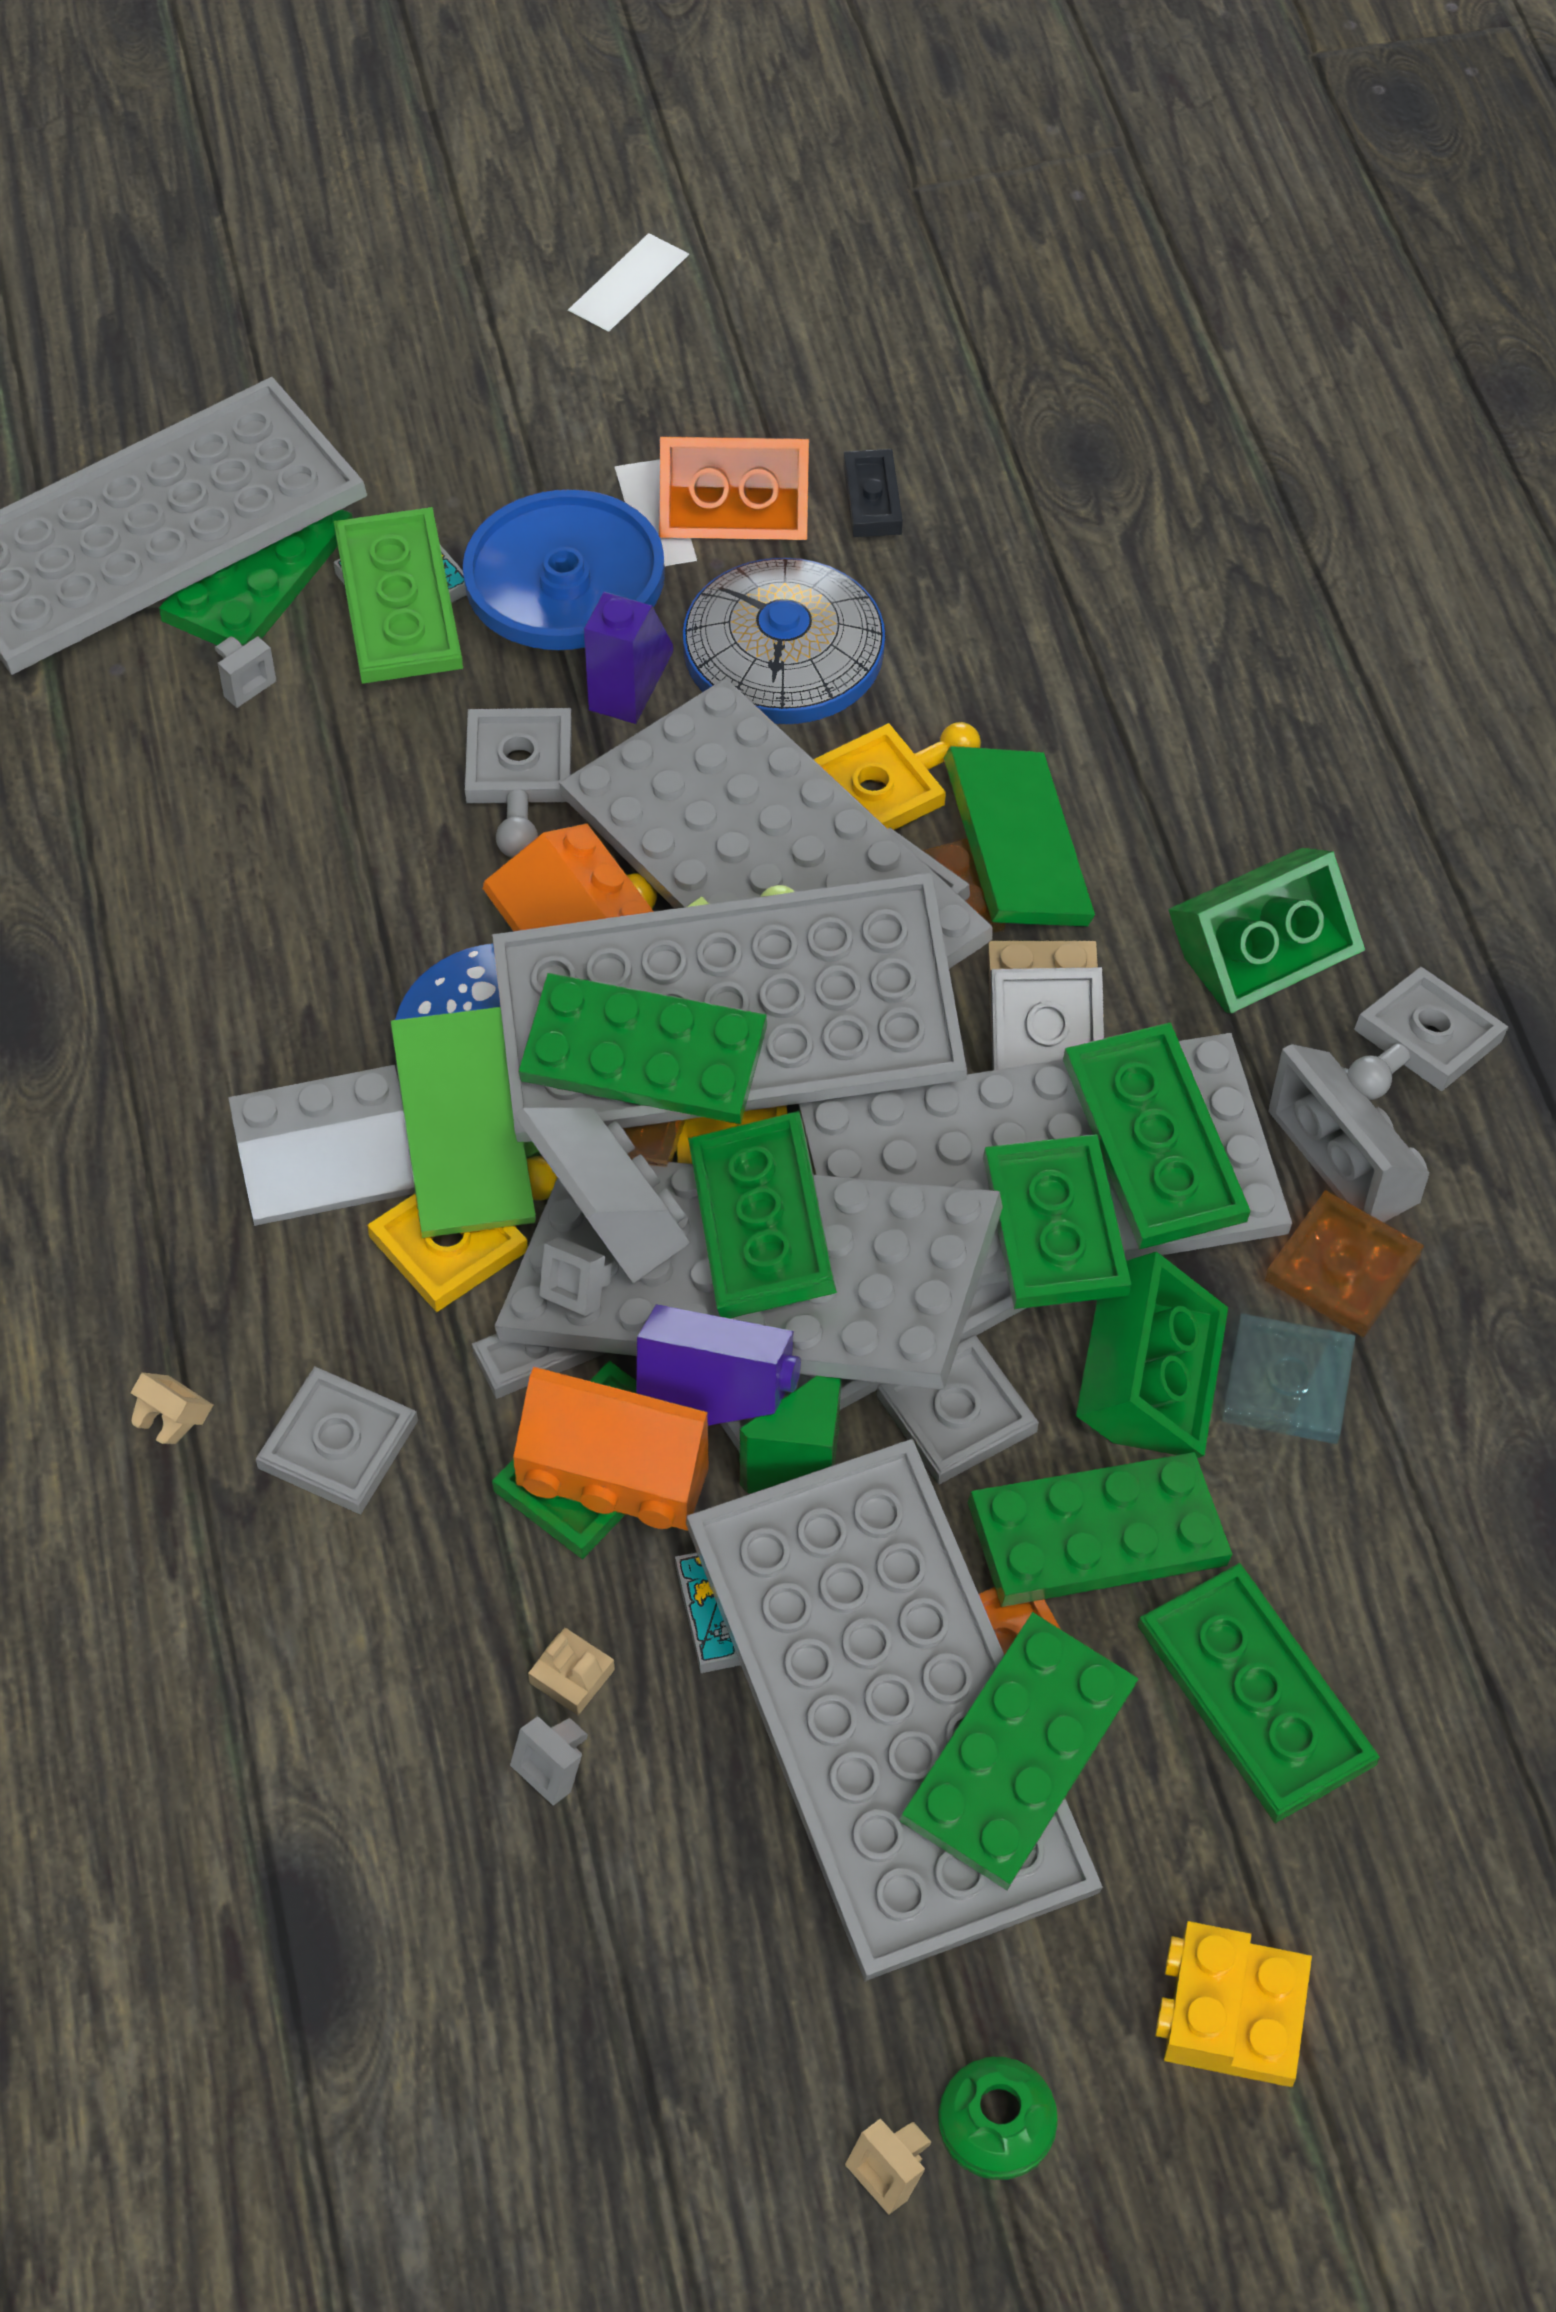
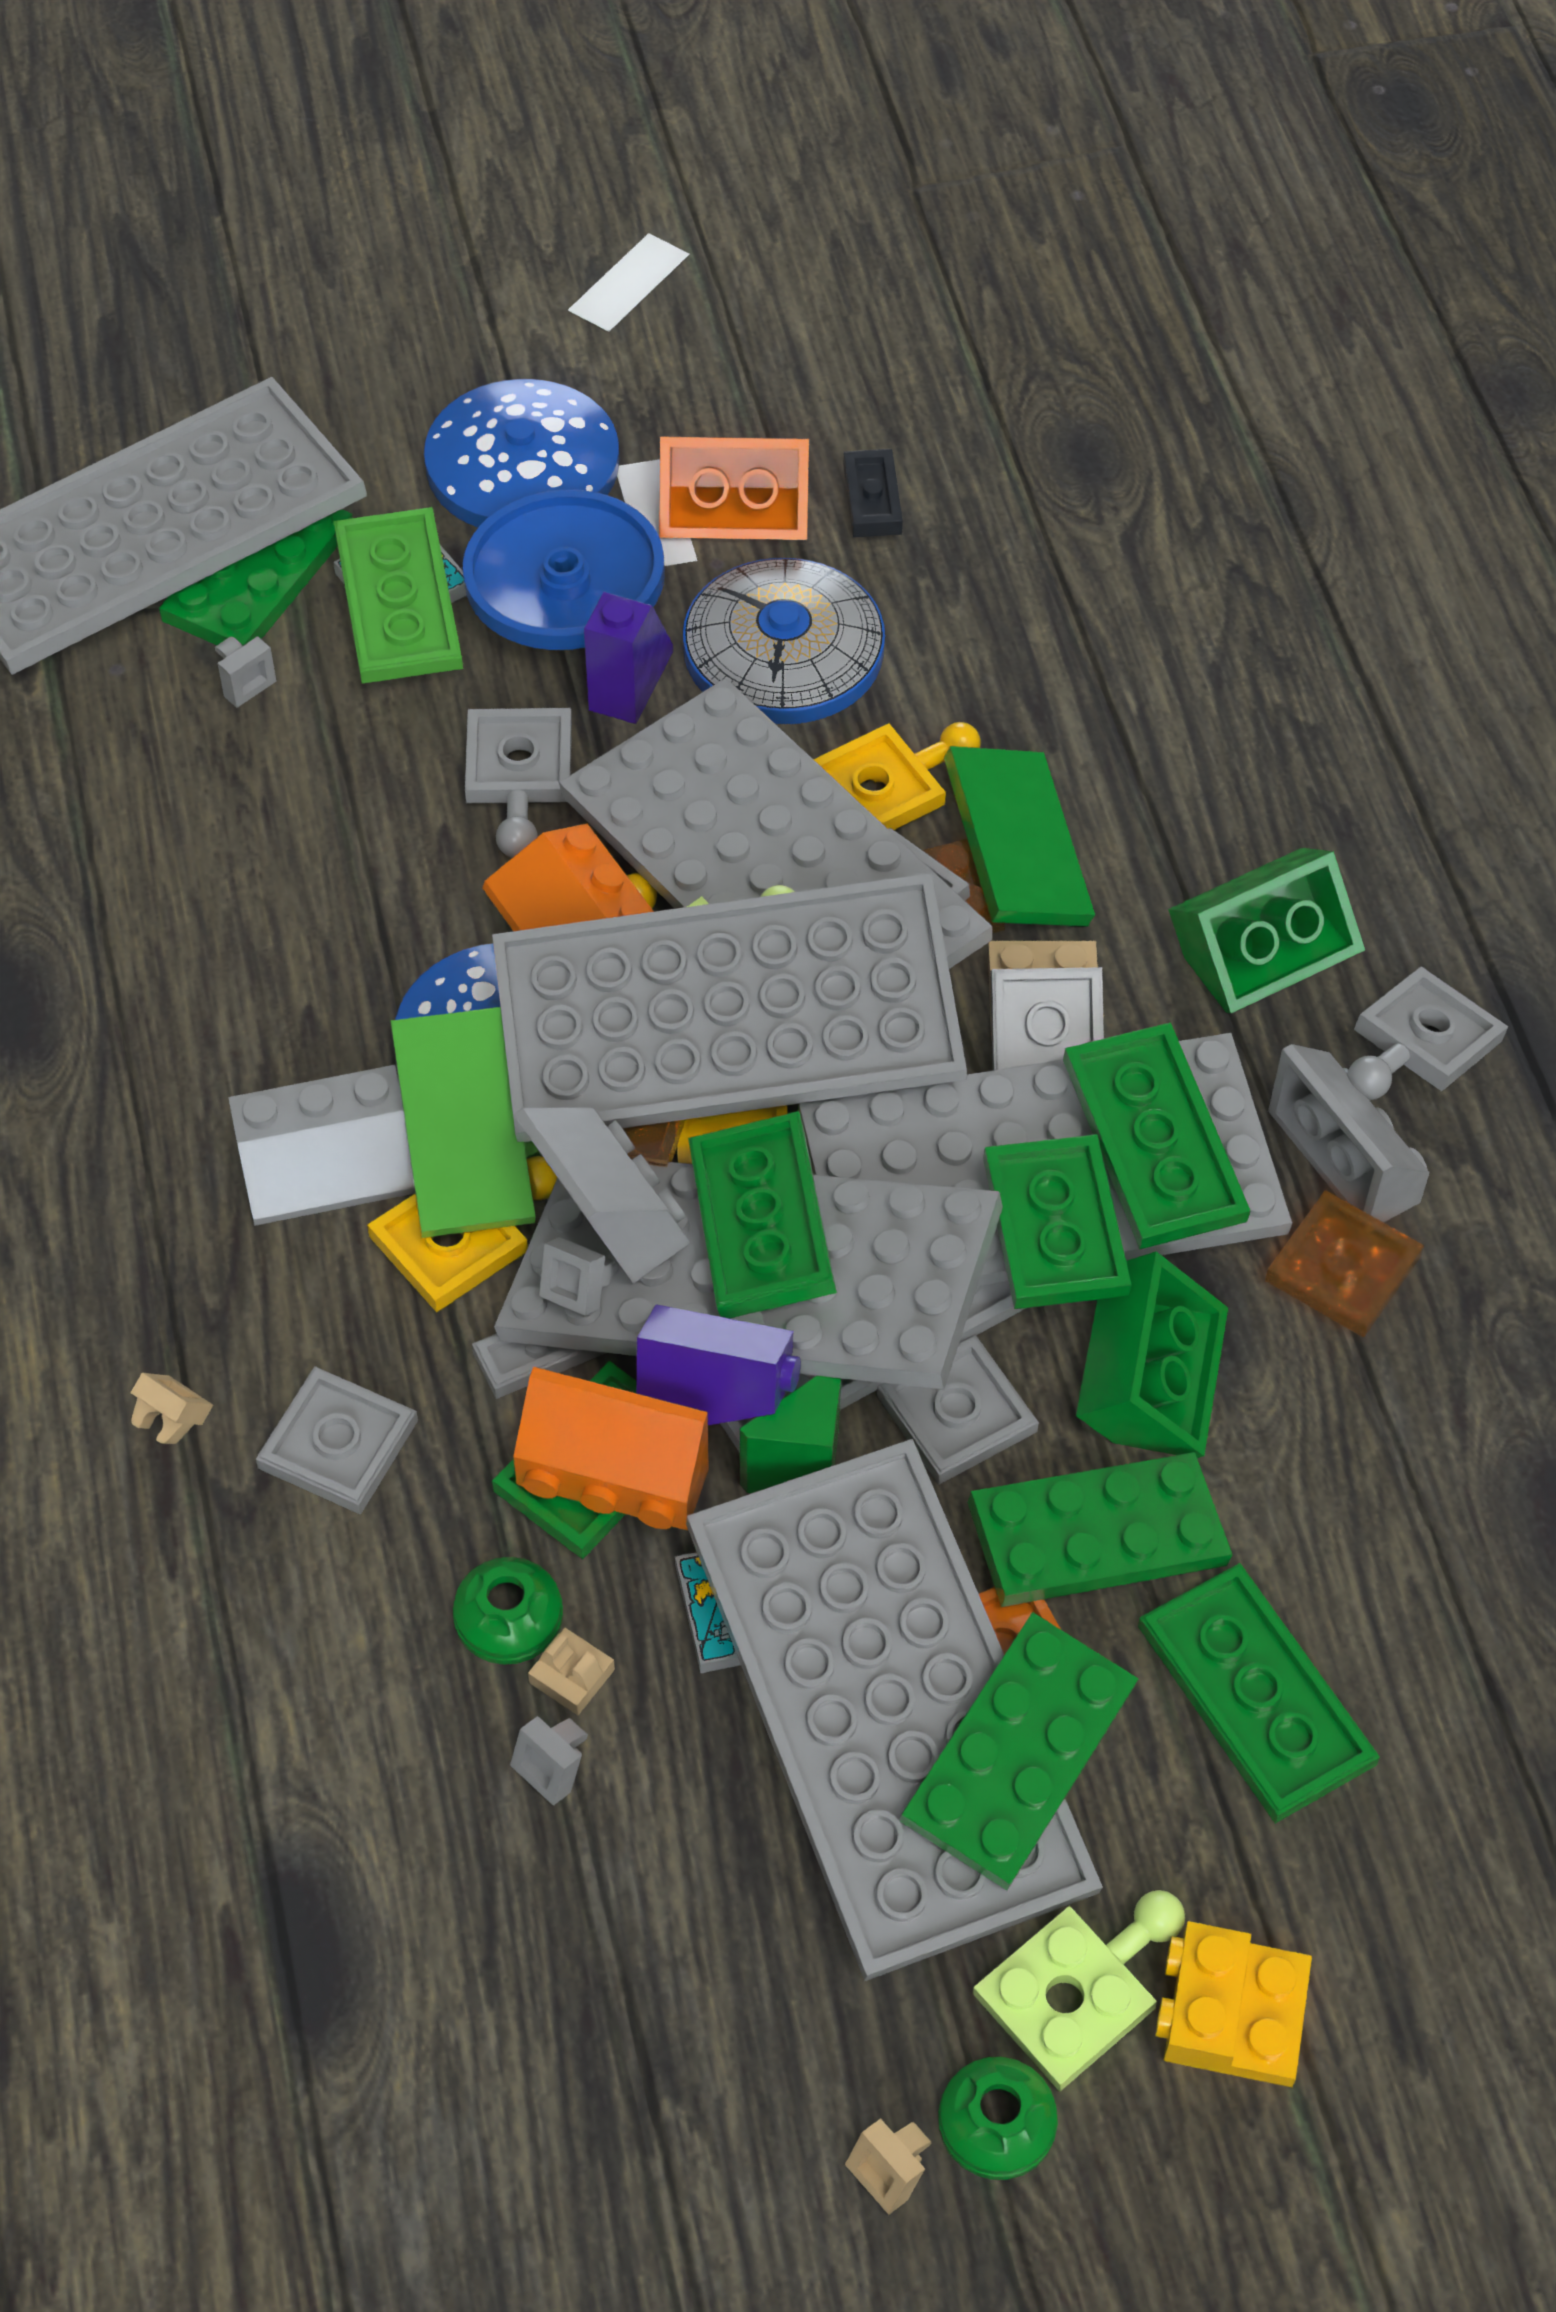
(514, 1633): none -> green piece
(518, 443): none -> blue dish
(643, 1048): green plate -> none
(1073, 1954): none -> yellowish green plate
(1289, 1378): clear light blue tile -> none

